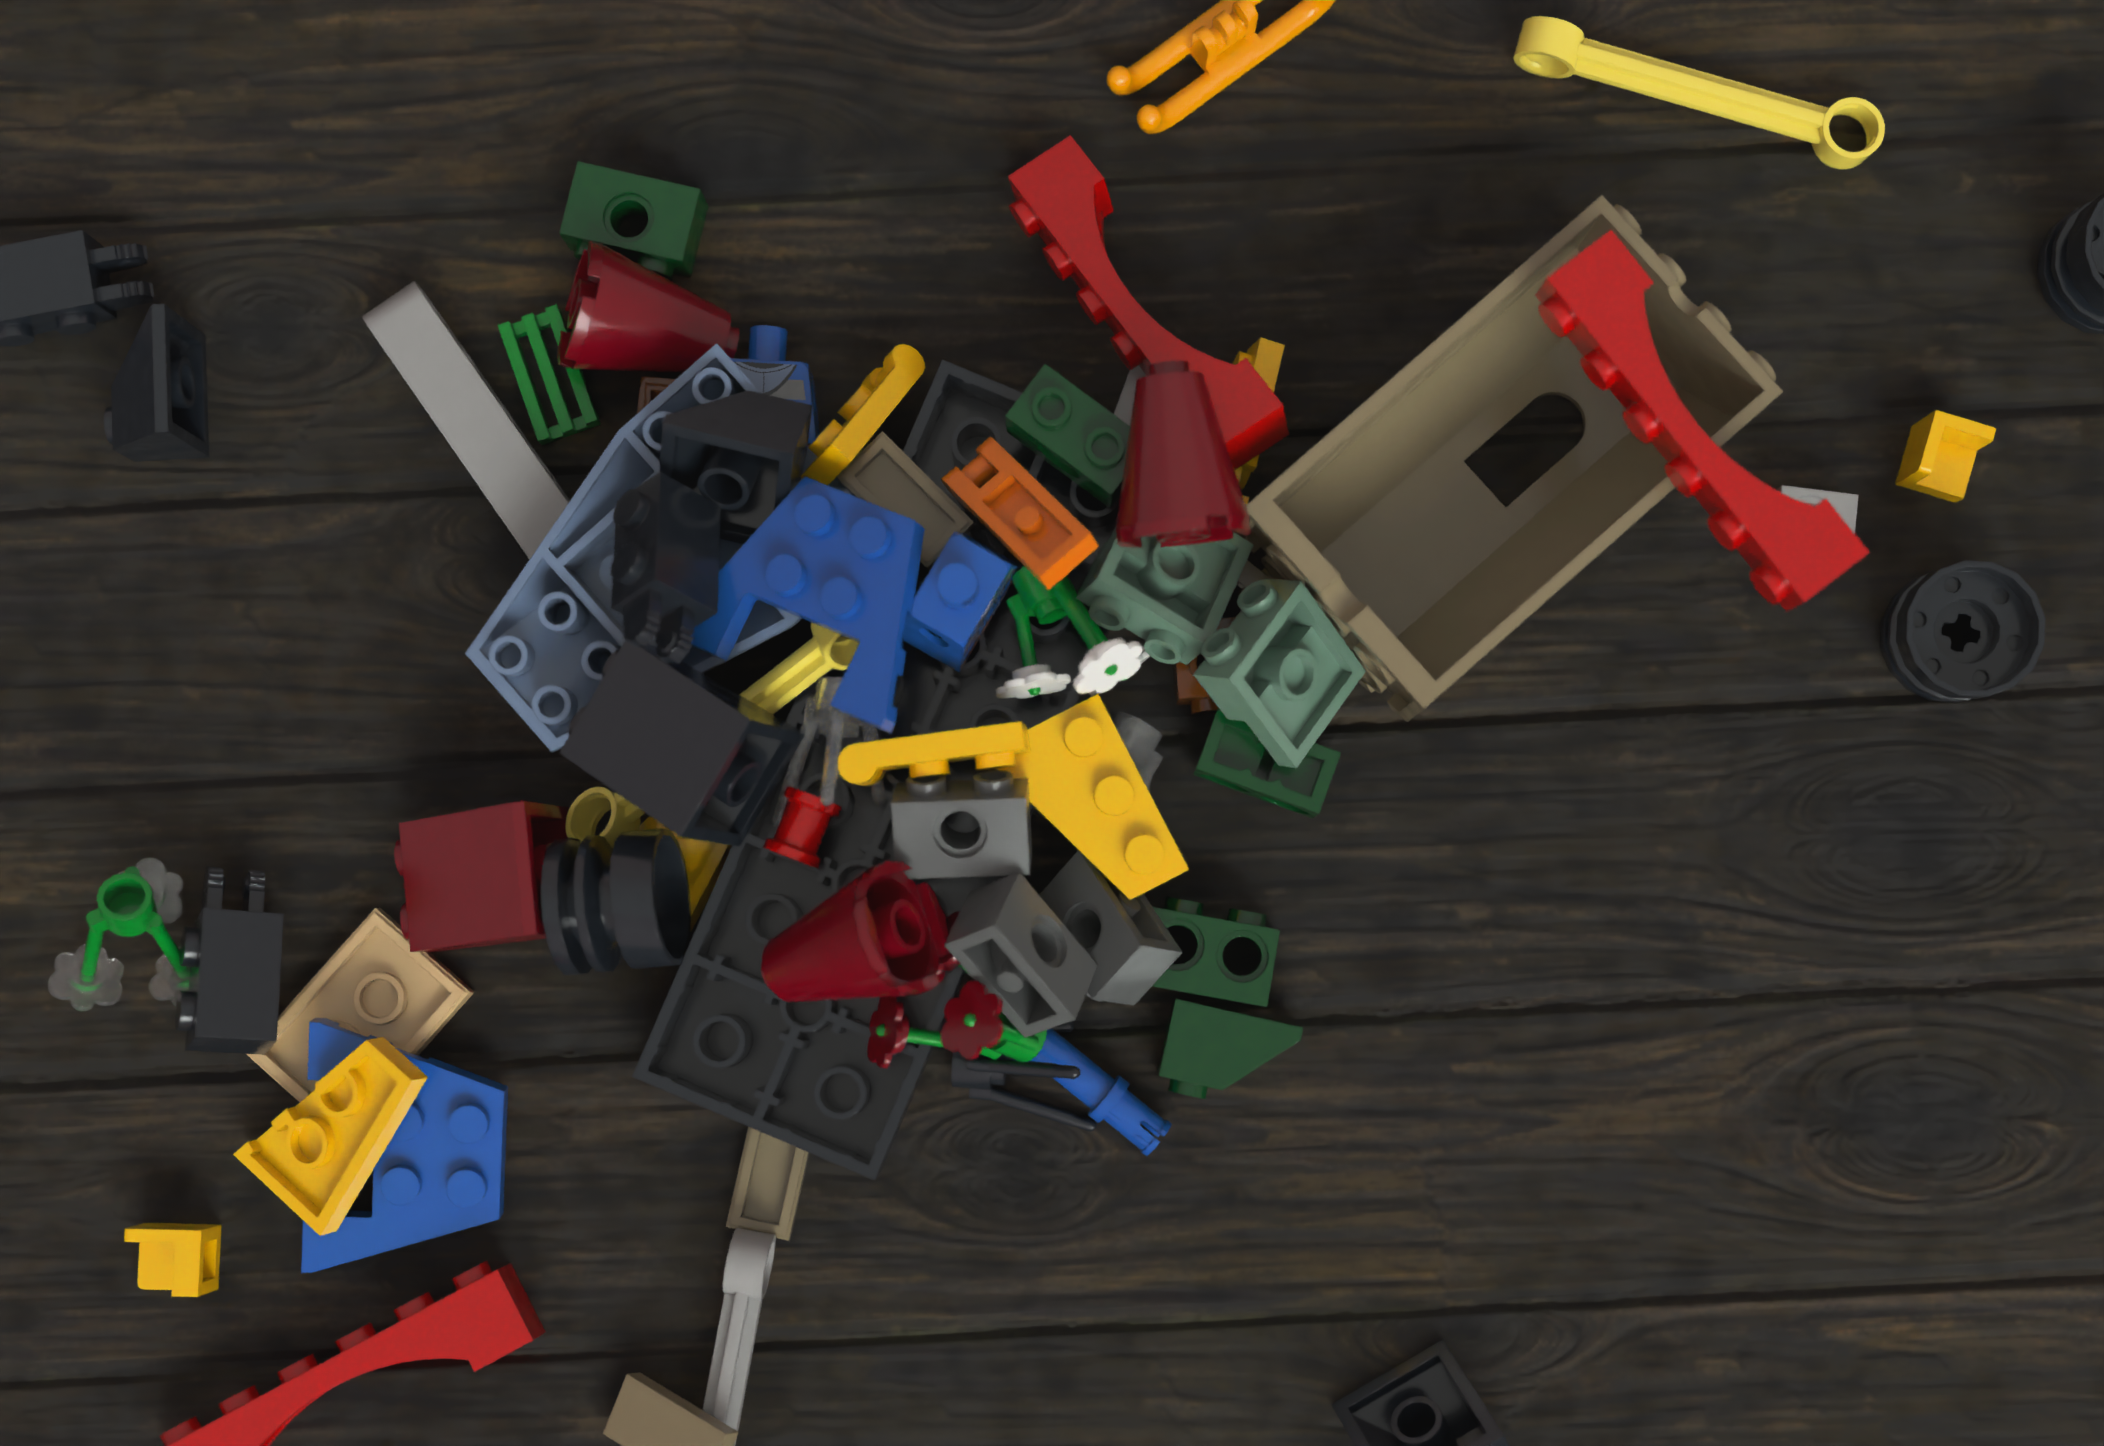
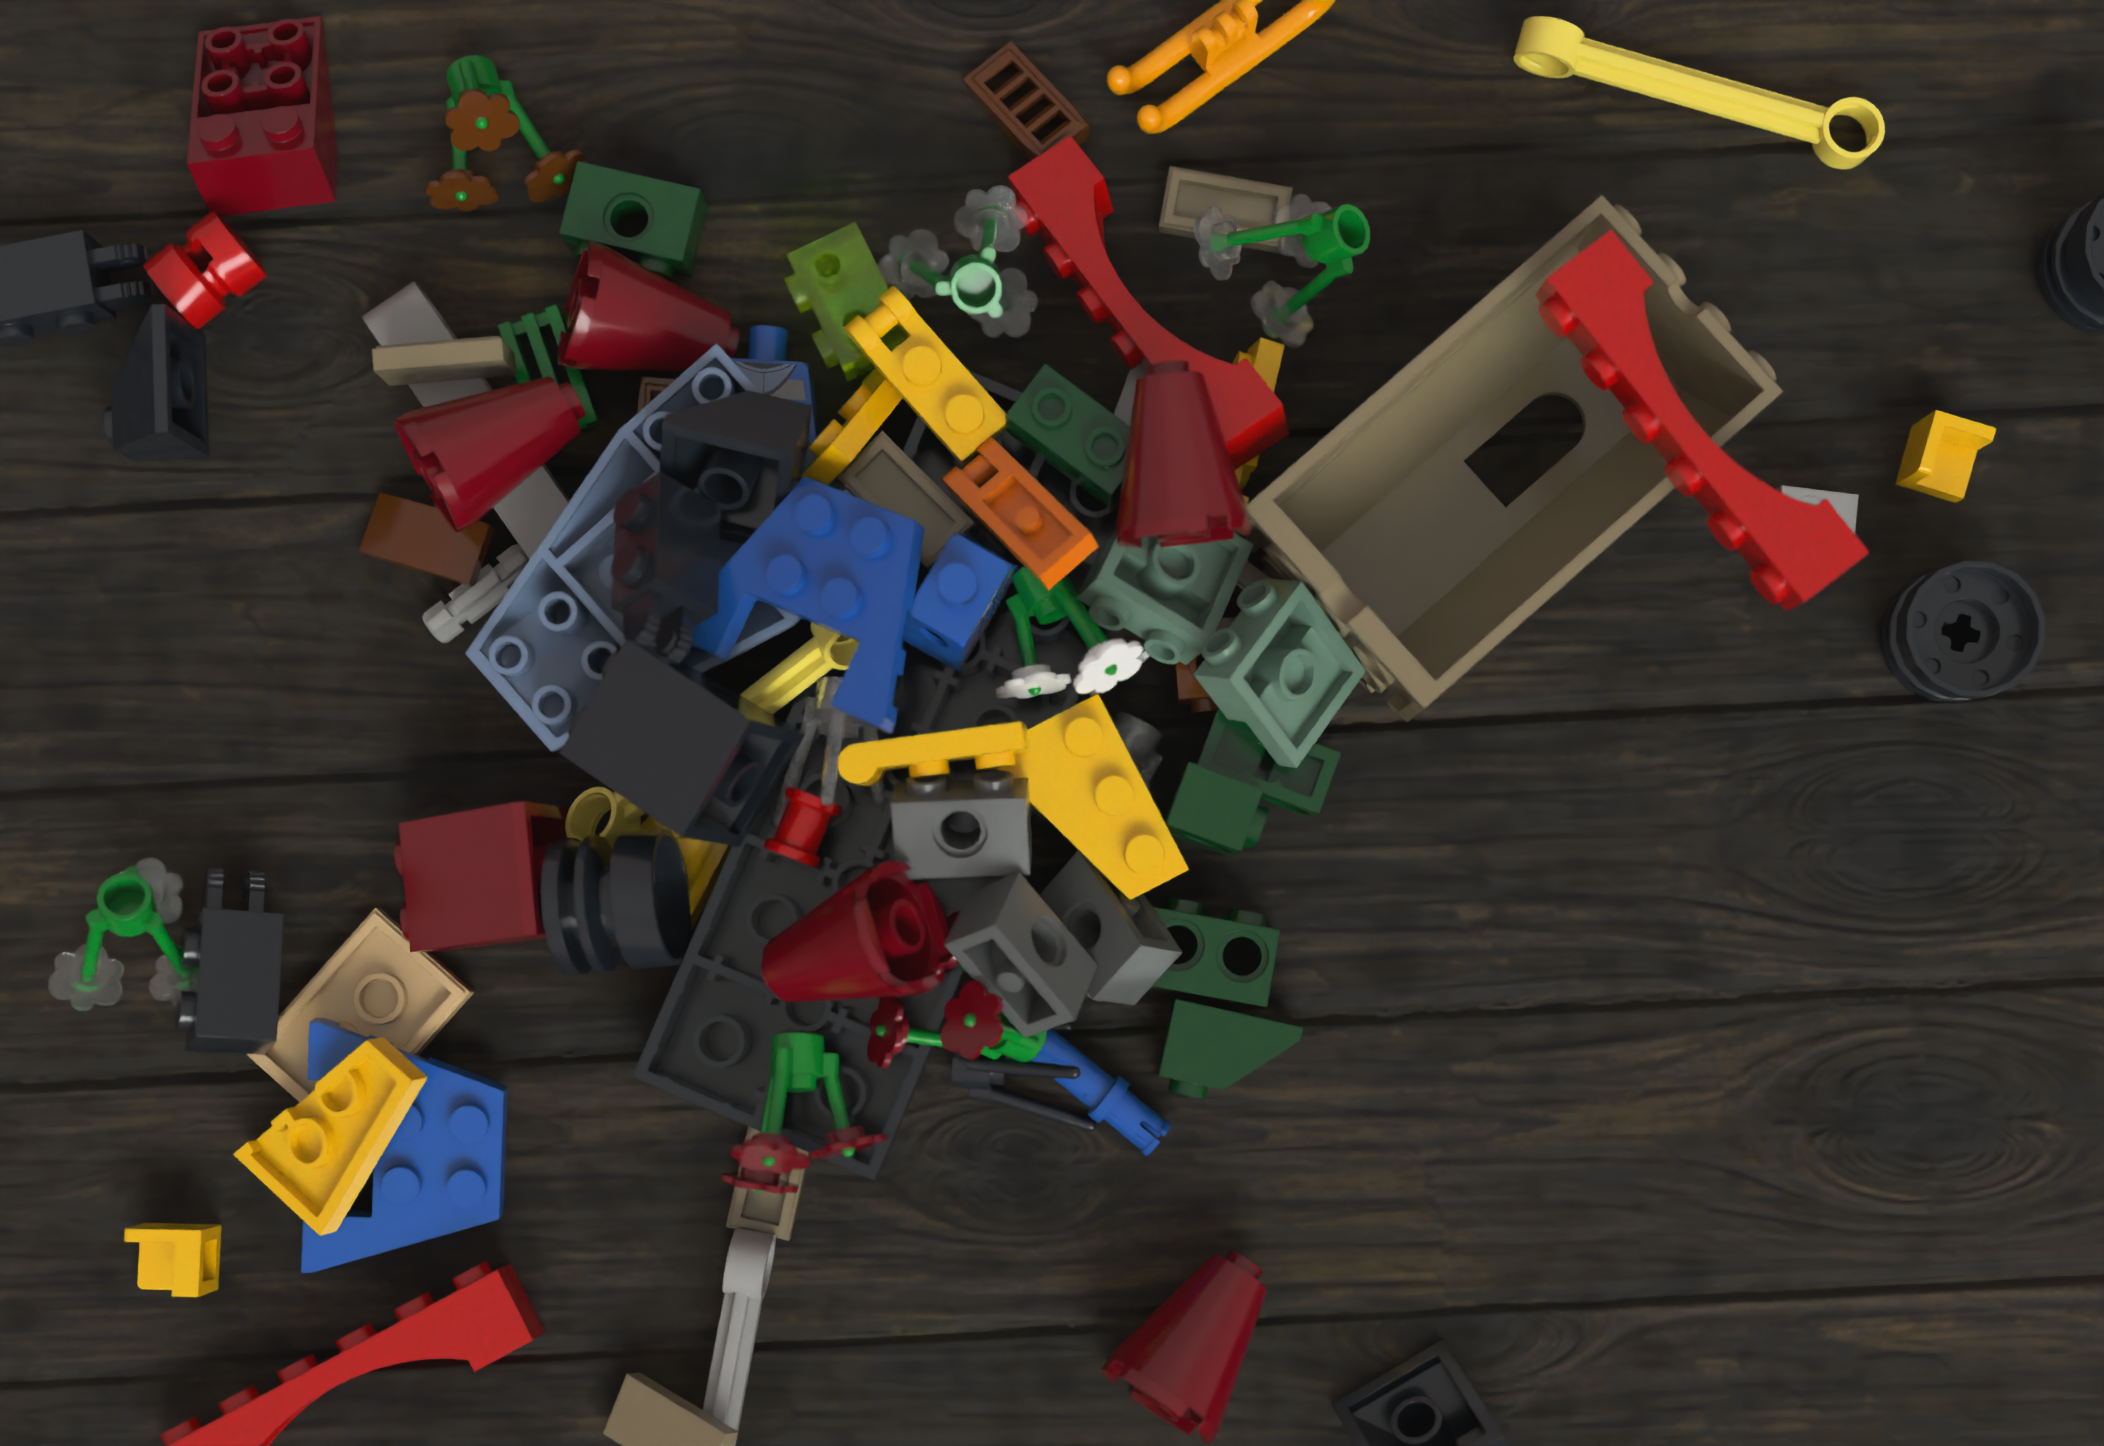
(202, 292): none -> red wheel
(263, 118): none -> dark red slope
(423, 541): none -> reddish brown slope
(444, 360): none -> dark tan tile
(475, 601): none -> light grey axle
(482, 115): none -> reddish brown plant
(487, 443): none -> dark red cone
(795, 1067): none -> plant
(839, 299): none -> clear neon green brick
(928, 376): none -> yellow plate
(974, 280): none -> clear plant
(1041, 89): none -> reddish brown slope
(1193, 1346): none -> dark red cone
(1216, 811): none -> dark green brick
(1247, 201): none -> dark tan tile
(1305, 231): none -> plant

